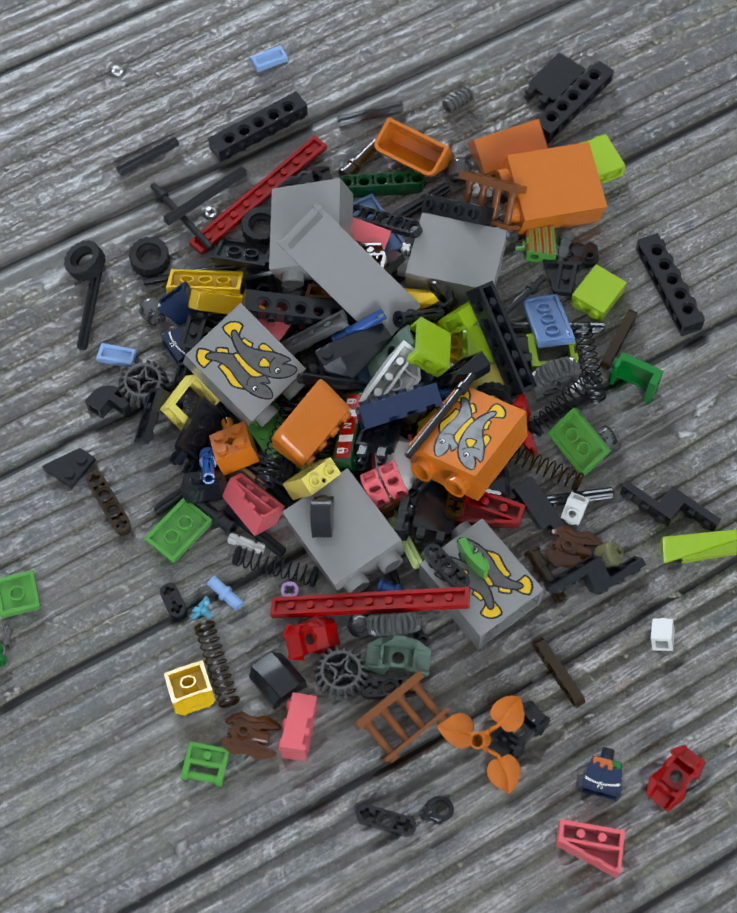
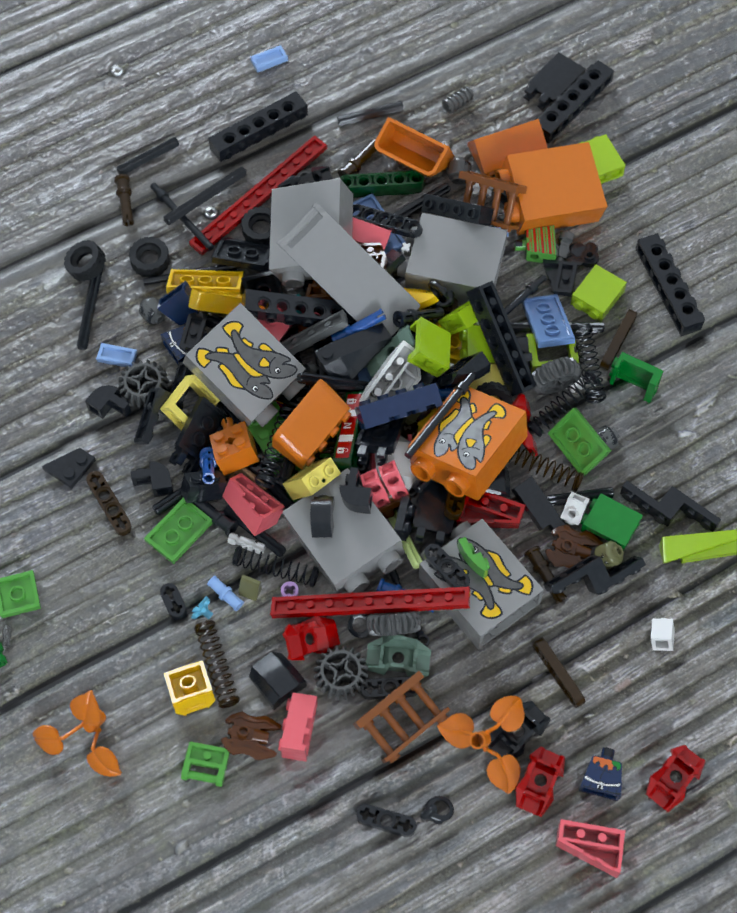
(86, 709): none -> orange plant
(124, 193): none -> dark brown pin
(157, 476): none -> black brick
(249, 587): none -> olive slope
(354, 497): none -> black brick
(538, 798): none -> red piece
(611, 520): none -> green panel

